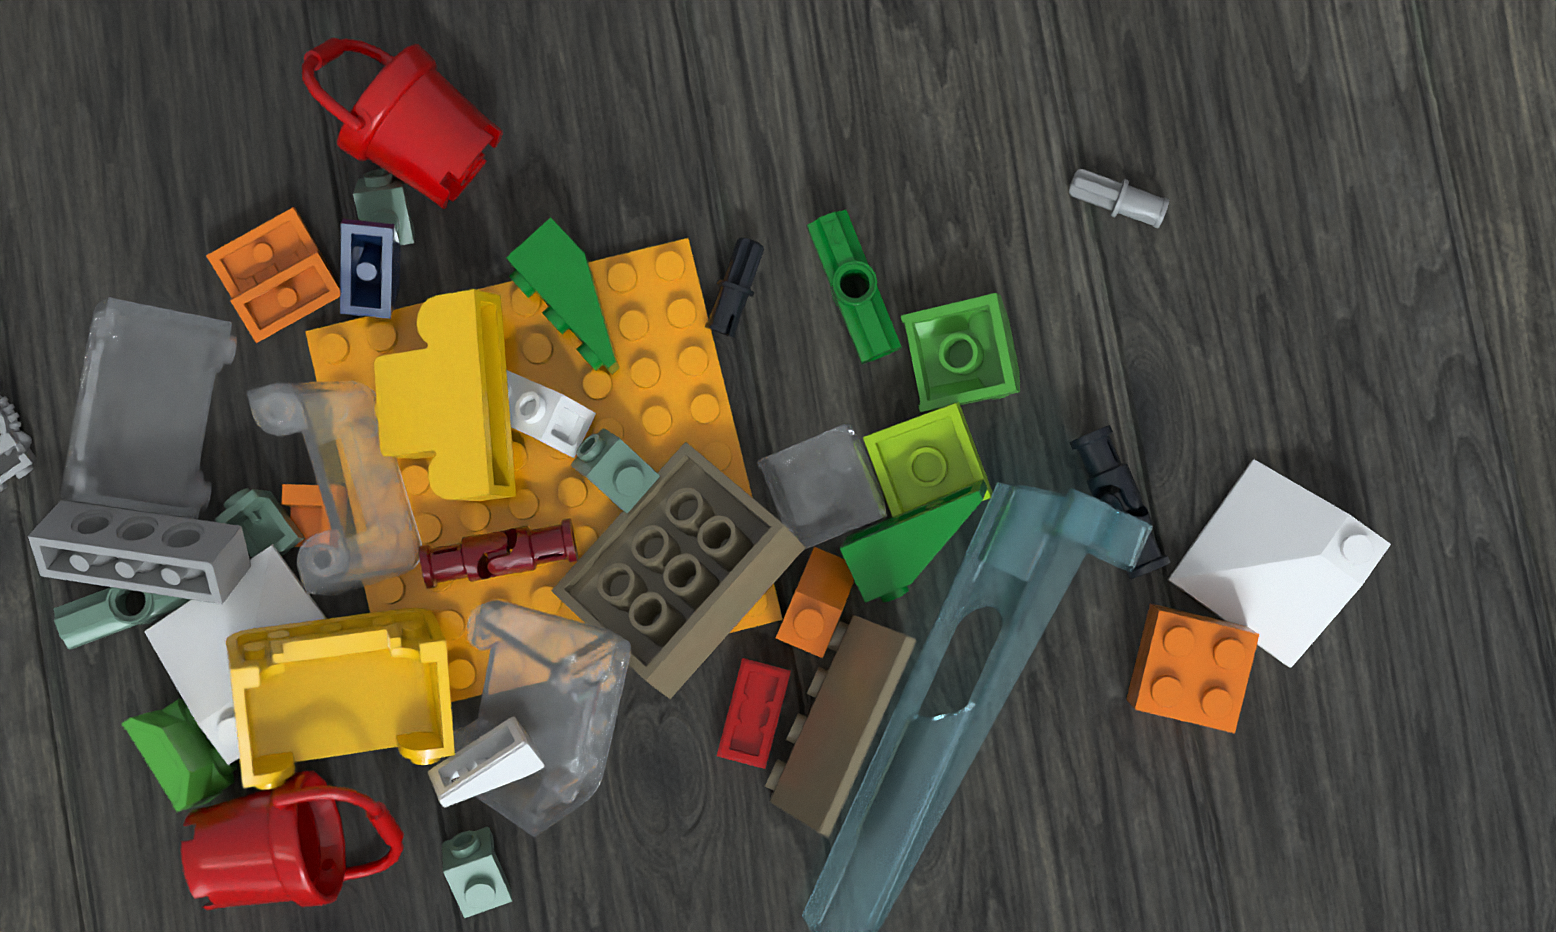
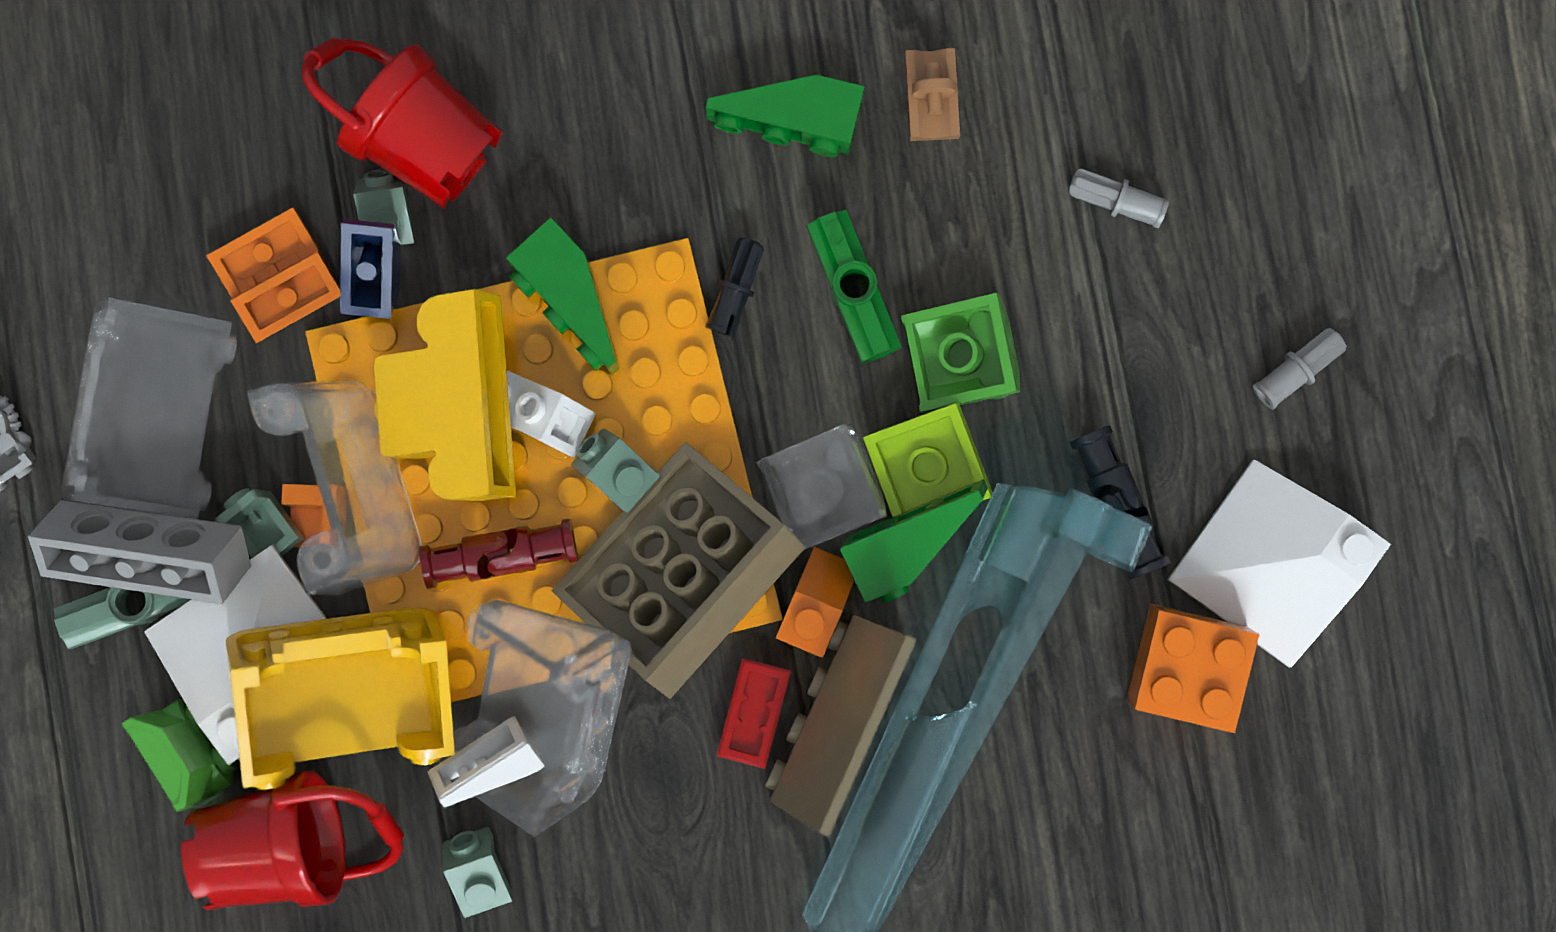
(800, 110): none -> green slope
(932, 94): none -> medium nougat hips
(1300, 368): none -> light grey axle

